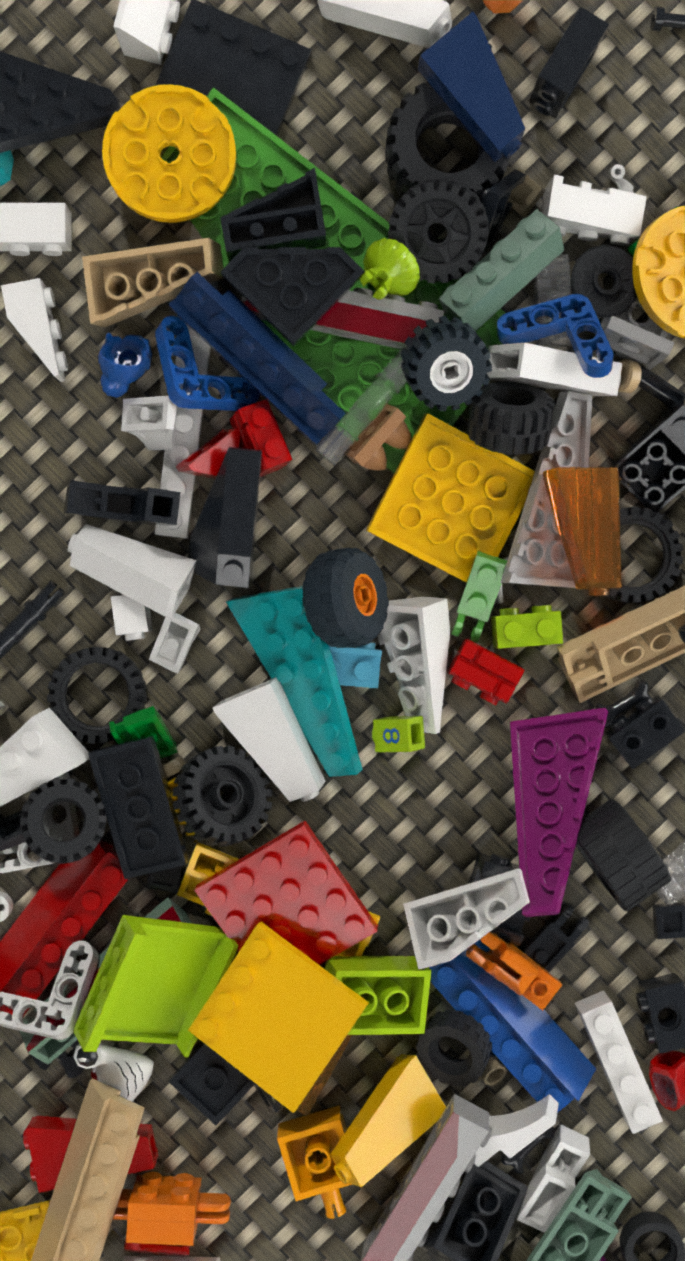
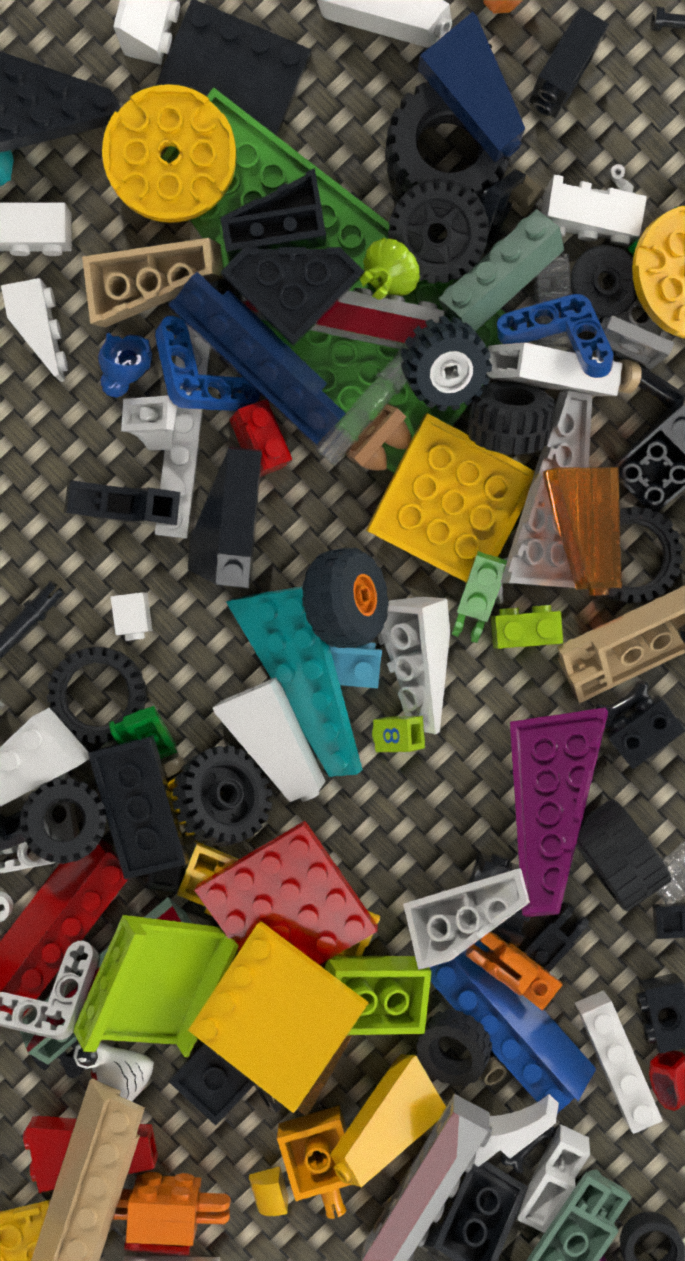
(133, 568): white slope -> none
(174, 642): white slope -> none
(209, 457): red slope -> none
(270, 1192): none -> yellow brick
(485, 671): red brick -> none

